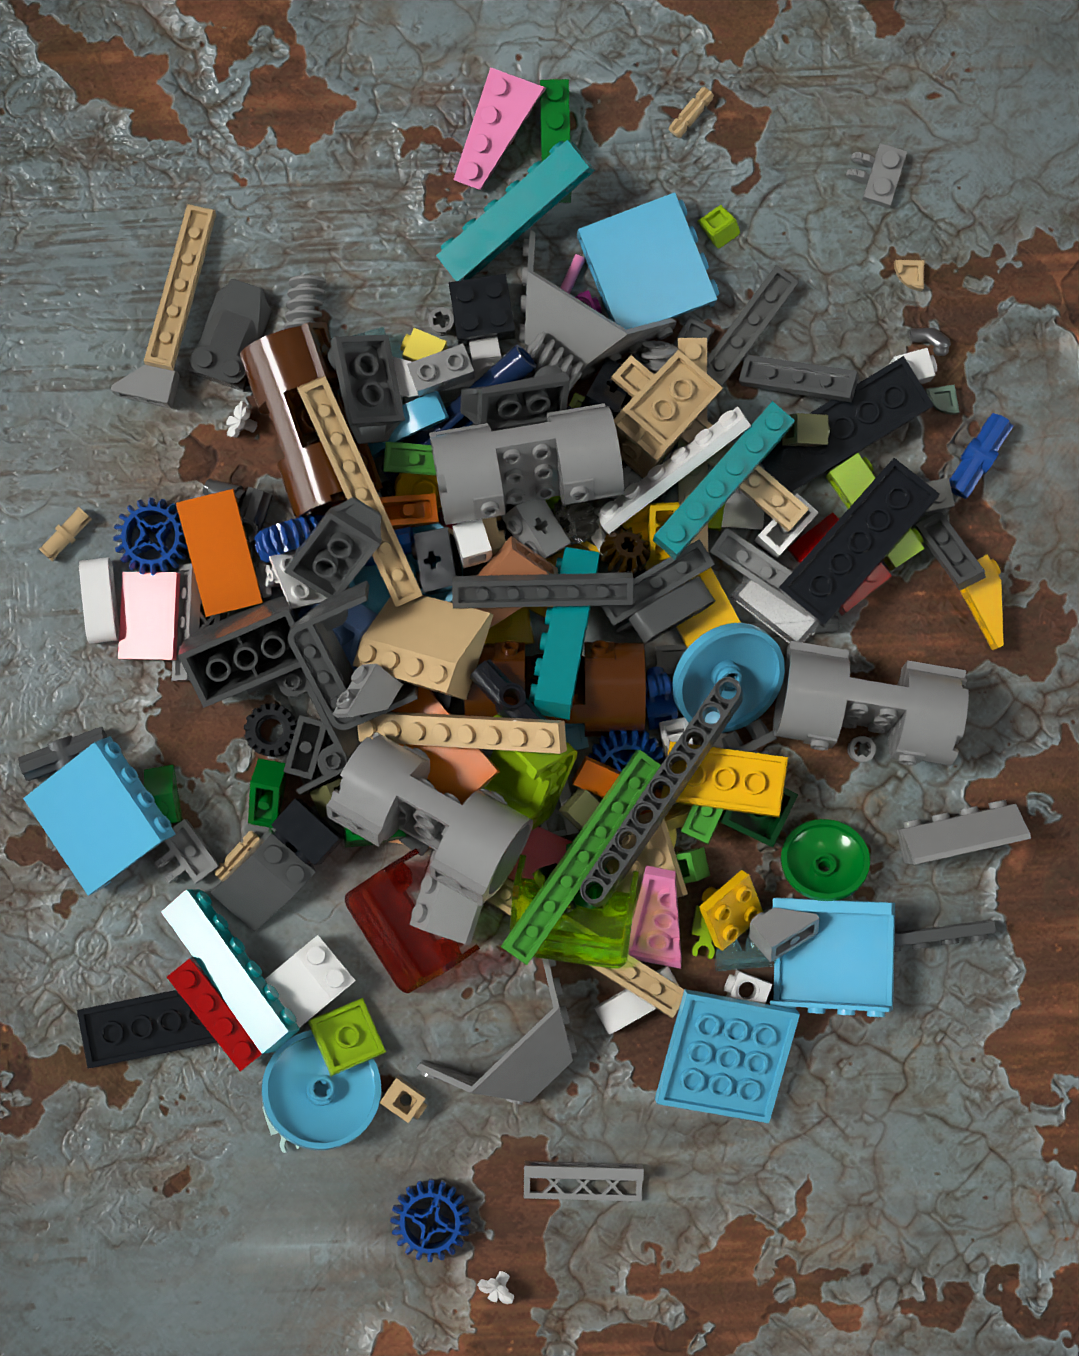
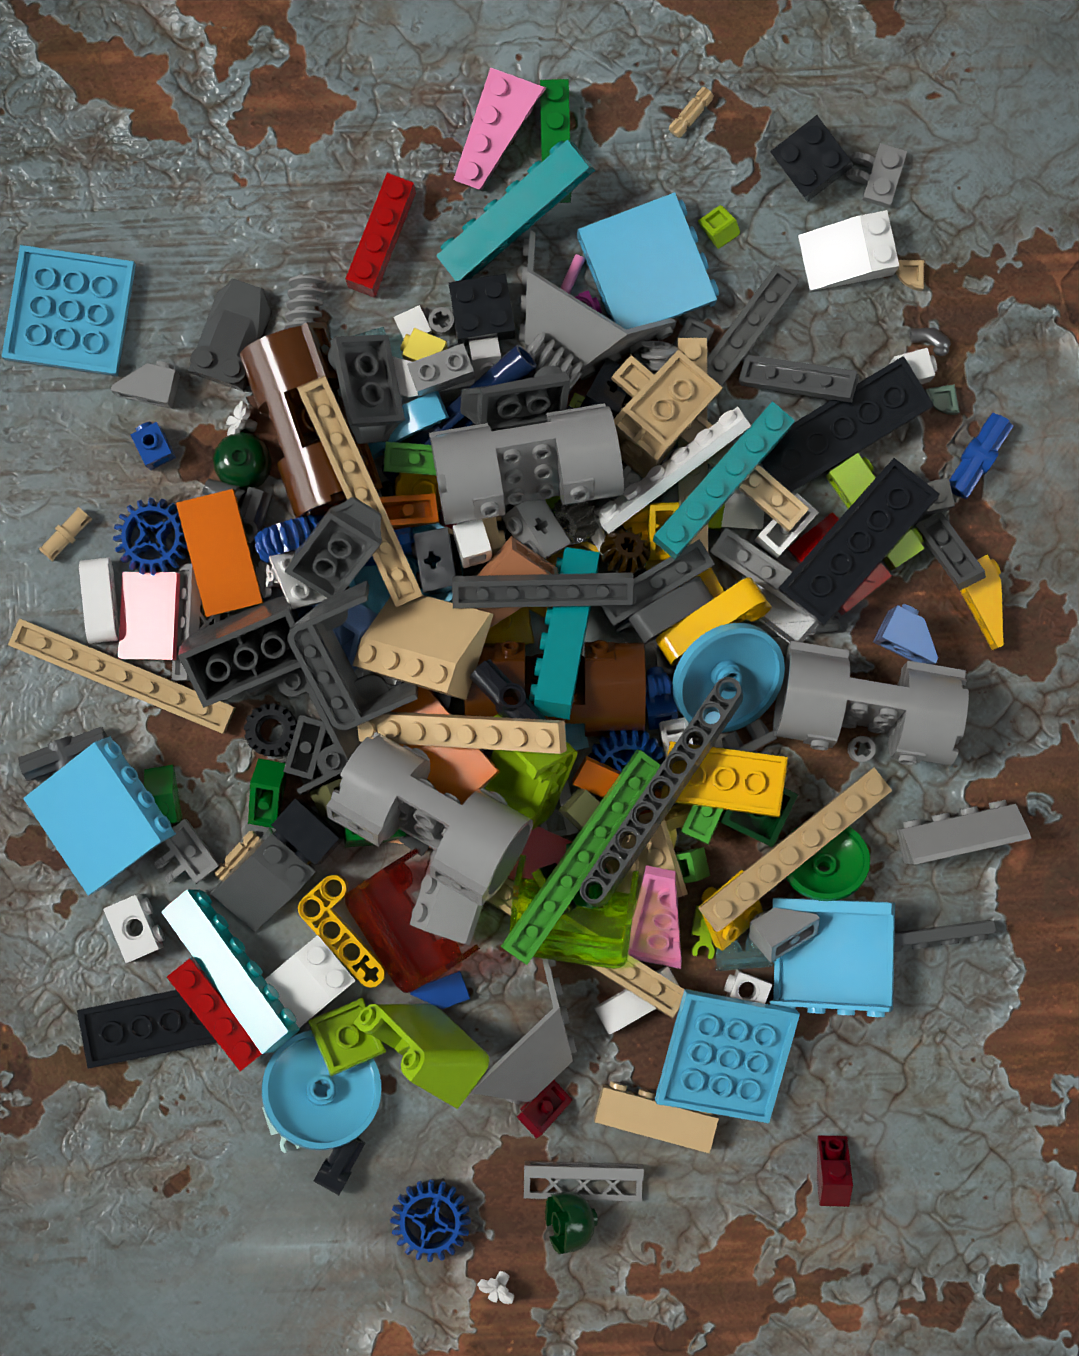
(68, 310): none -> medium azure plate
(119, 675): none -> tan plate
(121, 915): none -> white brick
(152, 445): none -> blue brick
(180, 287): tan tile -> none
(242, 460): none -> dark green cylinder
(337, 1168): none -> black piece
(346, 935): none -> yellow beam
(369, 692): light grey slope -> none
(380, 235): none -> red brick
(392, 1100): tan brick -> none
(412, 319): none -> white tile
(433, 1048): none -> lime windscreen
(444, 991): none -> blue tile
(544, 1109): none -> dark red slope
(571, 1221): none -> dark green cylinder
(643, 1116): none -> tan brick
(732, 606): none -> yellow beam
(794, 850): none -> tan plate
(807, 430): olive brick -> none
(812, 158): none -> black brick
(834, 1171): none -> dark red slope
(849, 251): none -> white slope
(906, 635): none -> medium blue slope

